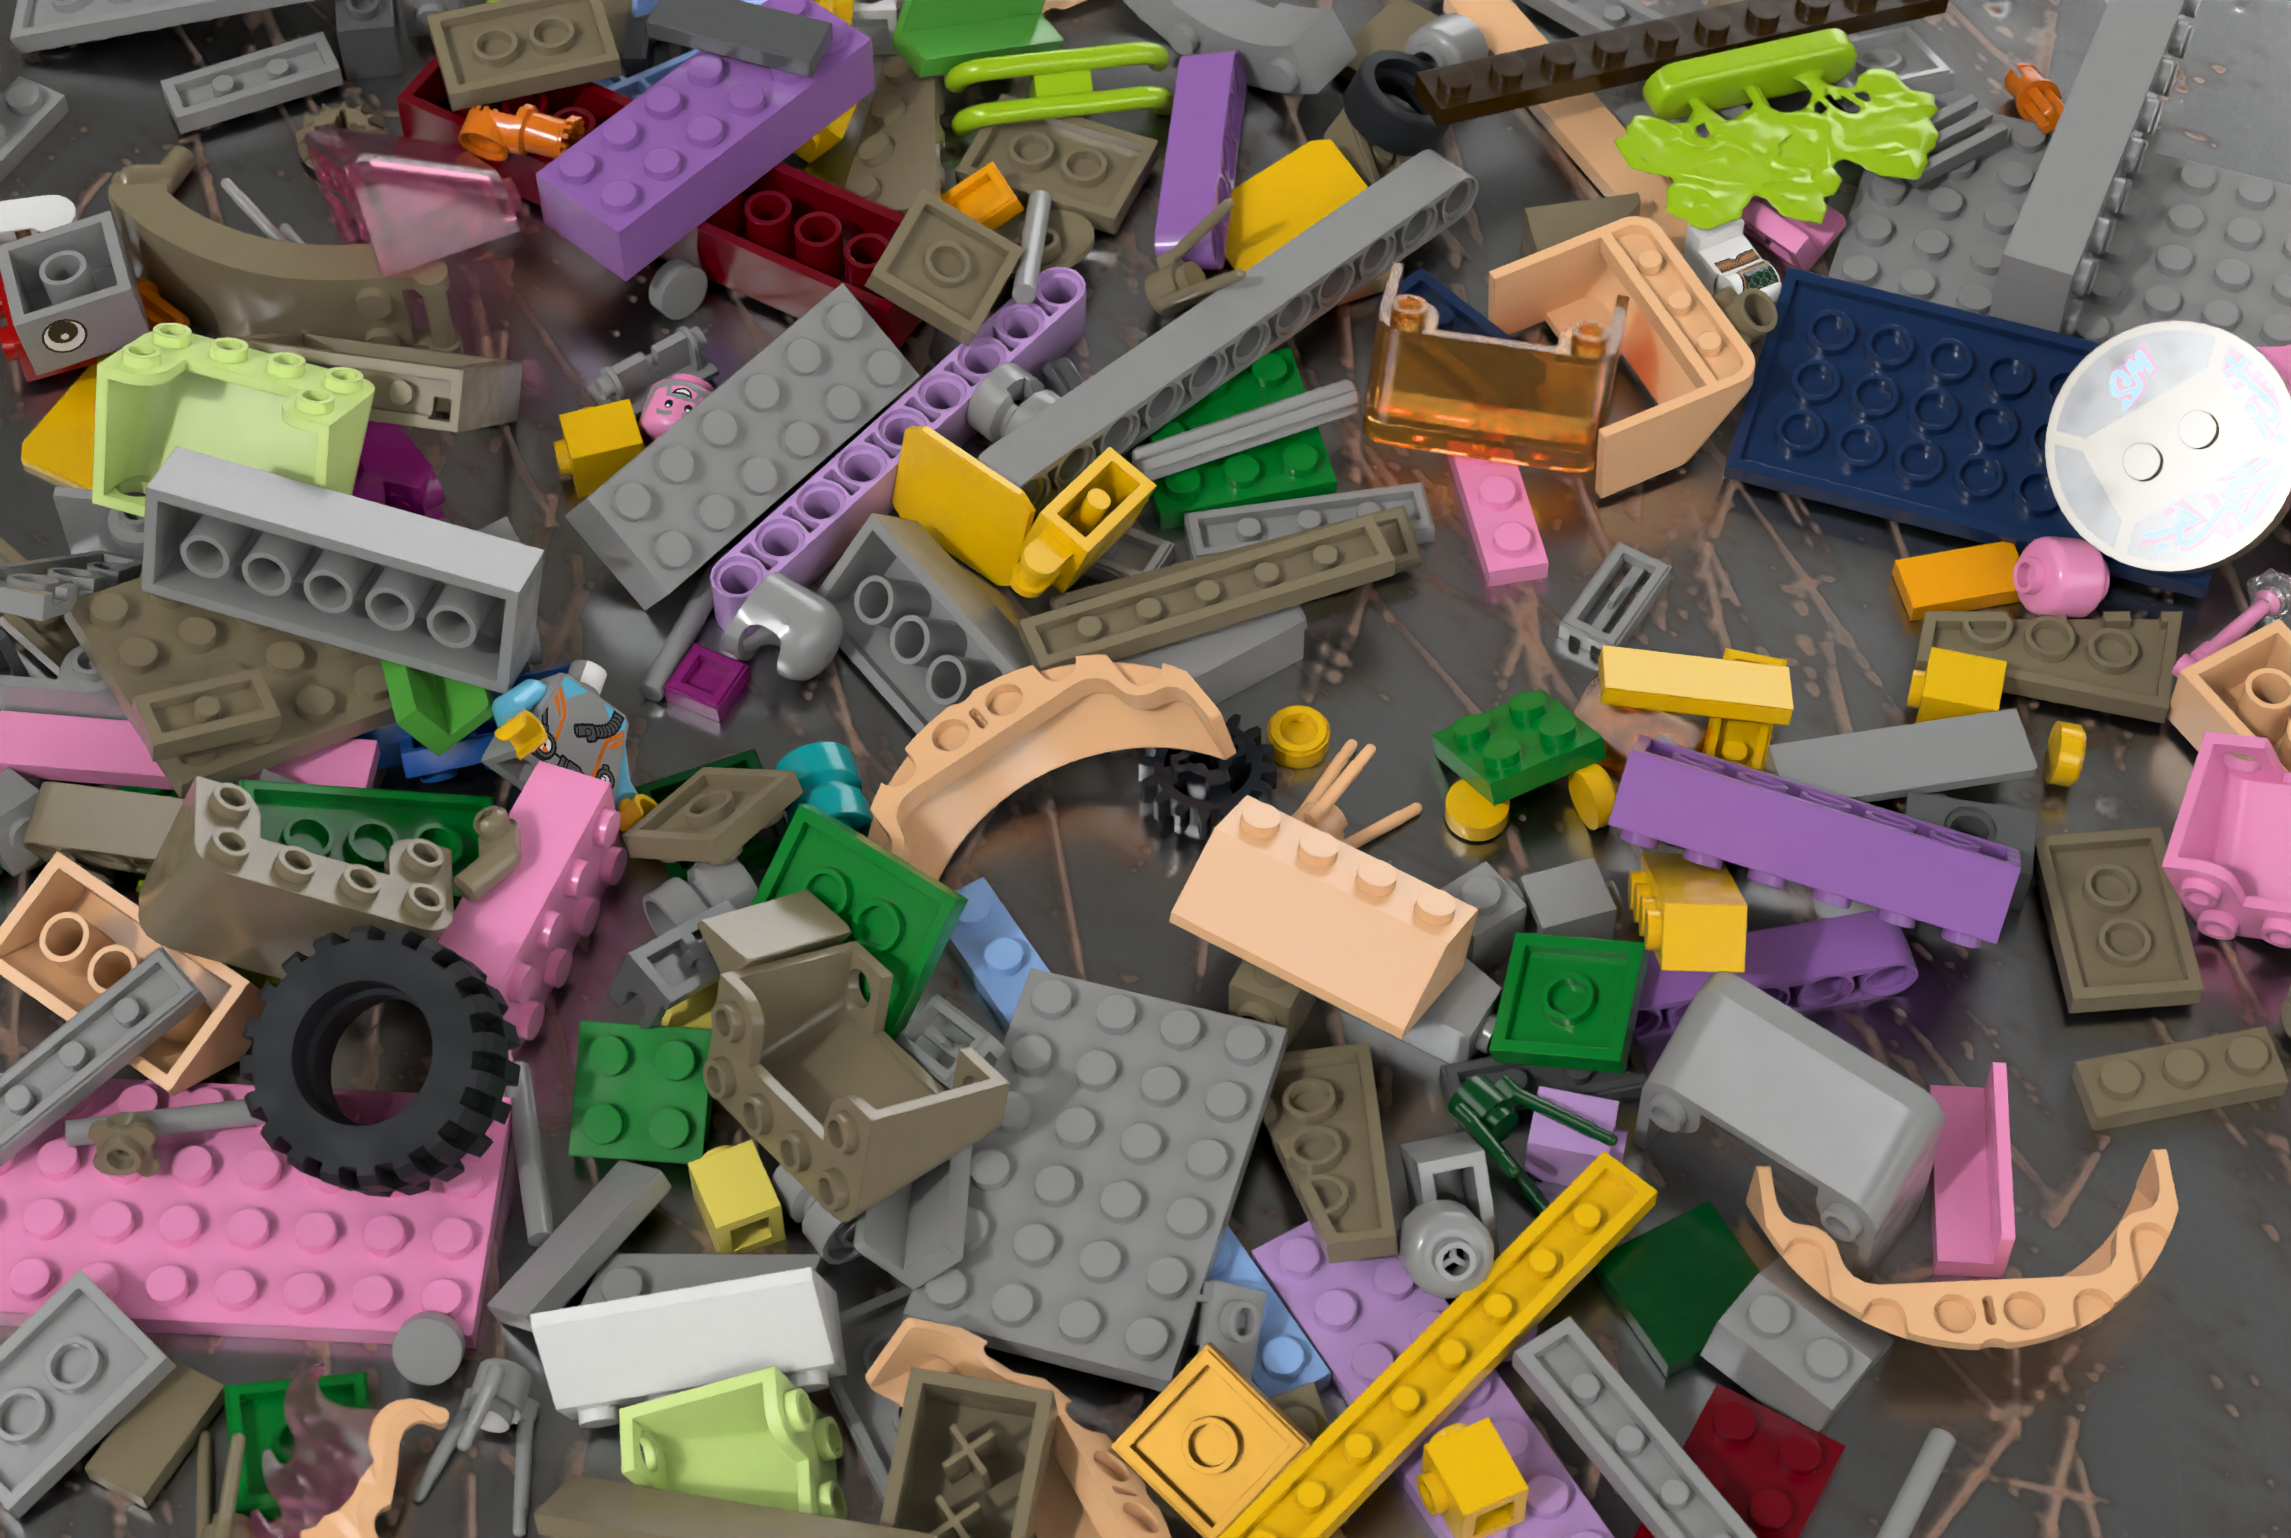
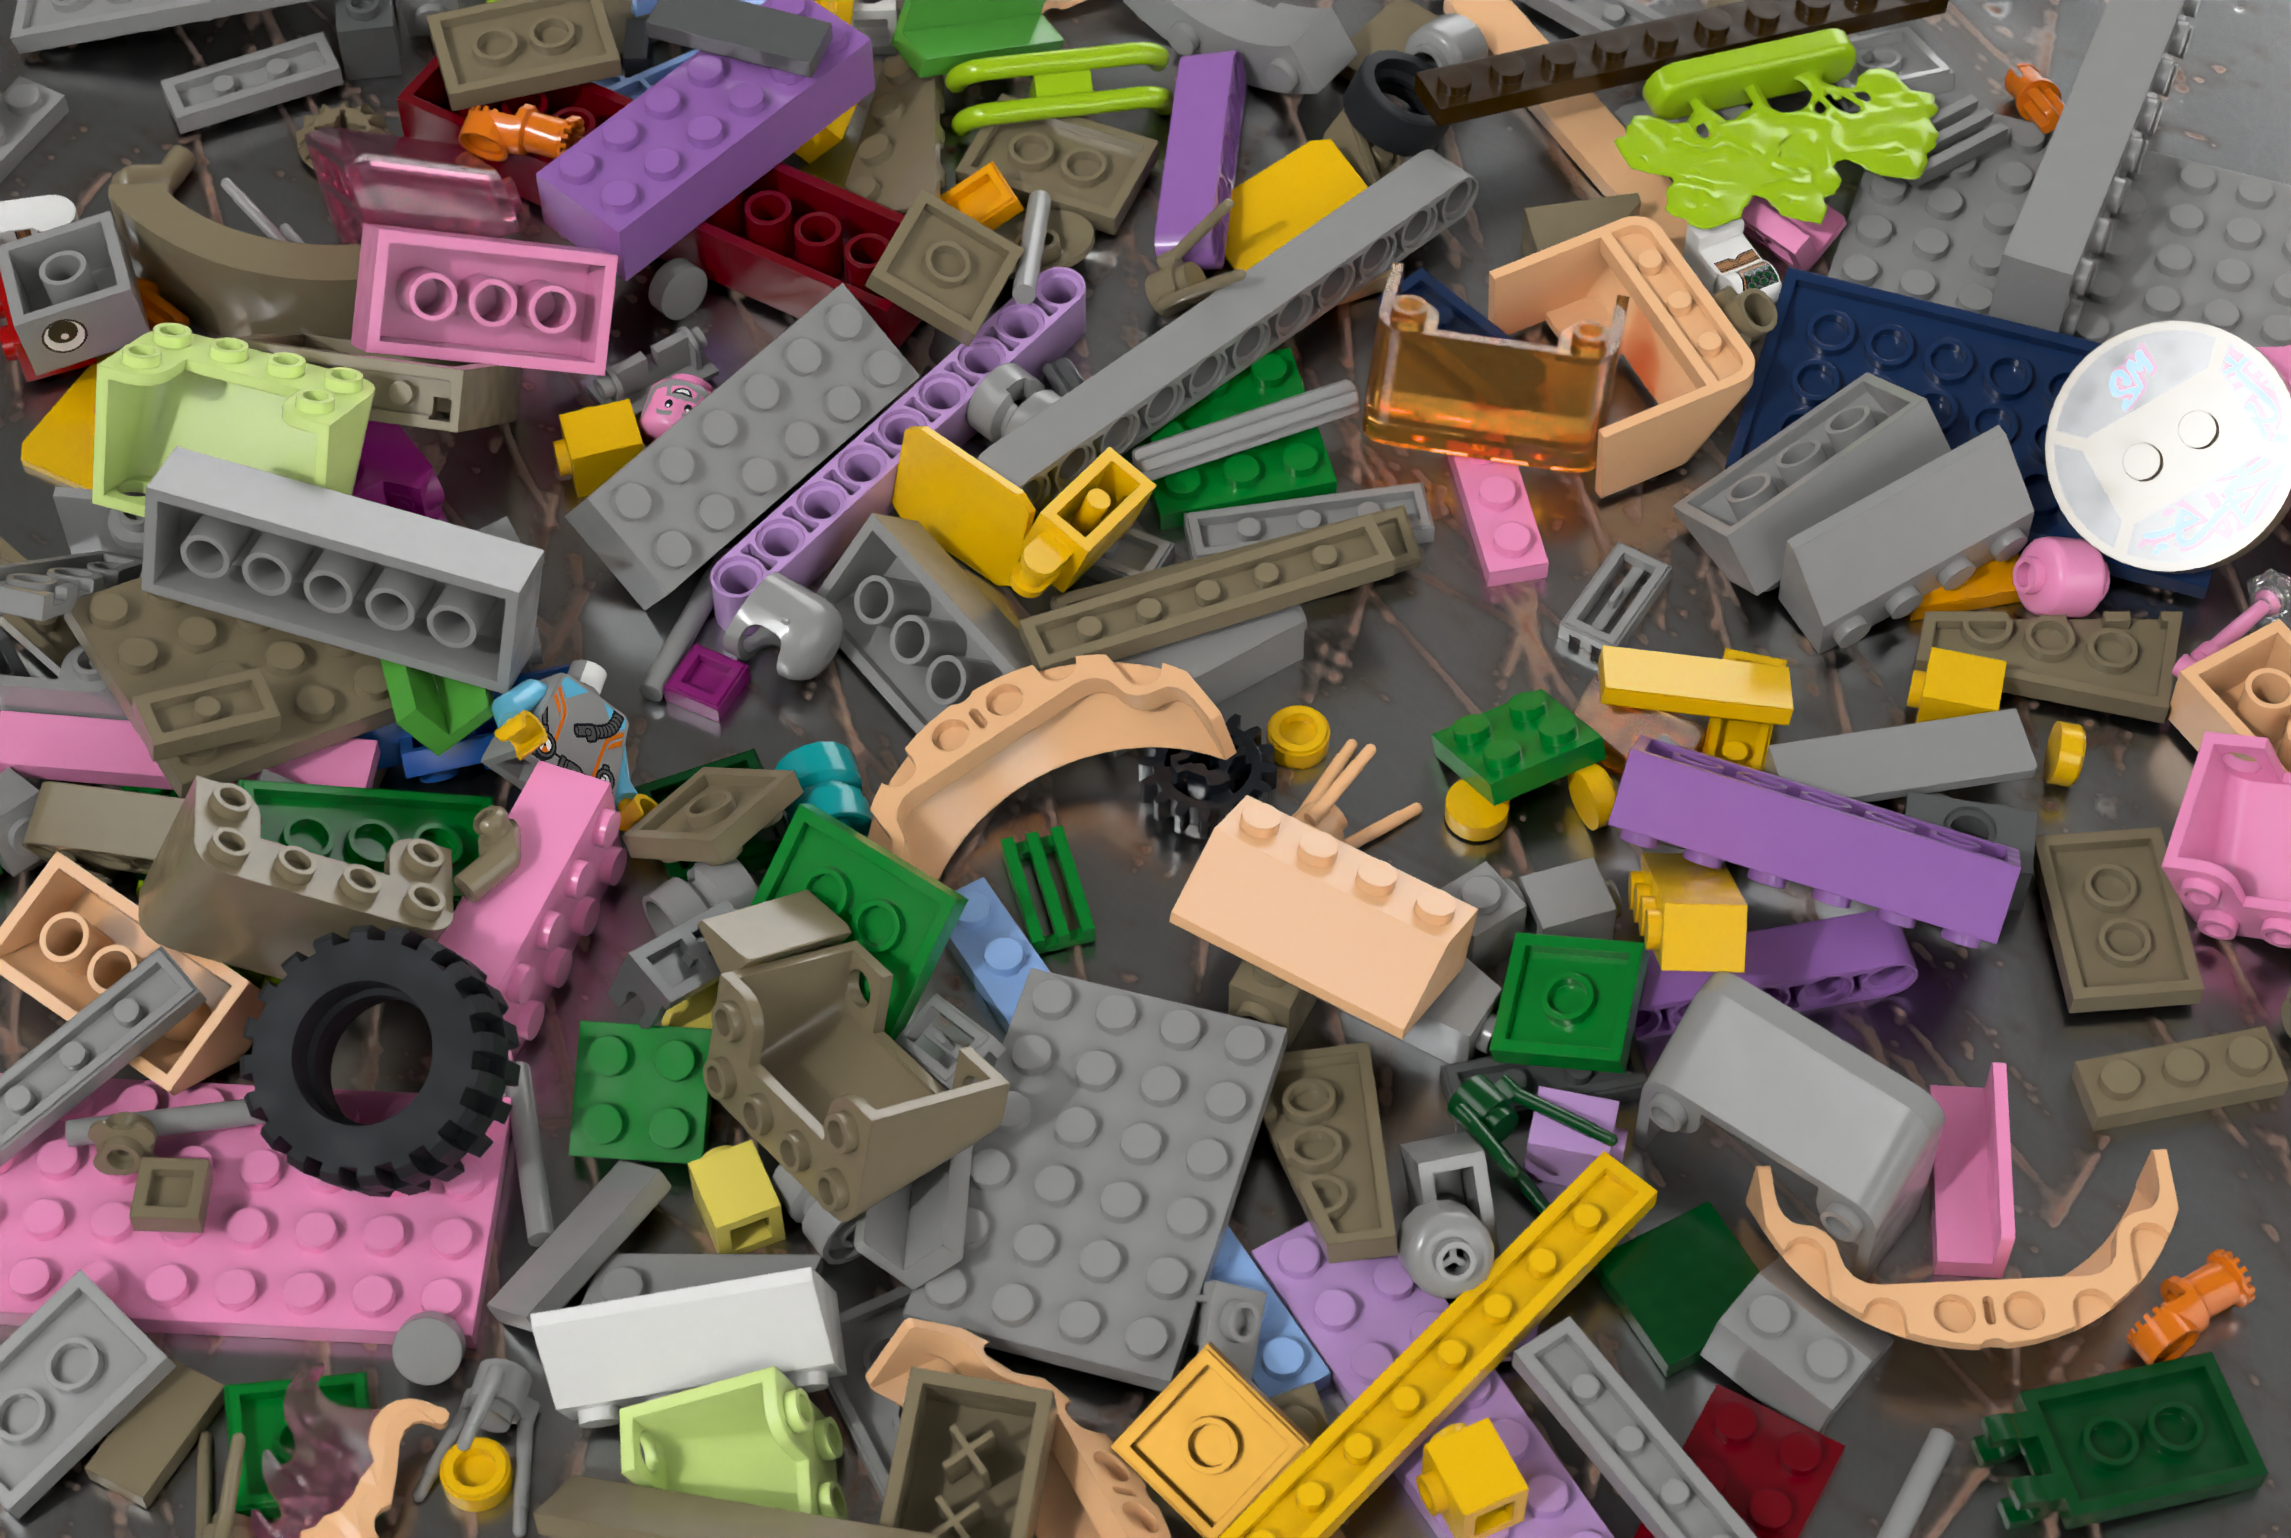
(171, 1195): none -> dark tan plate
(477, 1477): none -> yellow tile
(483, 300): none -> bright pink brick
(1036, 849): none -> green tile
(1808, 473): none -> light grey slope
(1906, 542): none -> light grey slope
(2122, 1444): none -> dark green tile
(2190, 1306): none -> orange connector

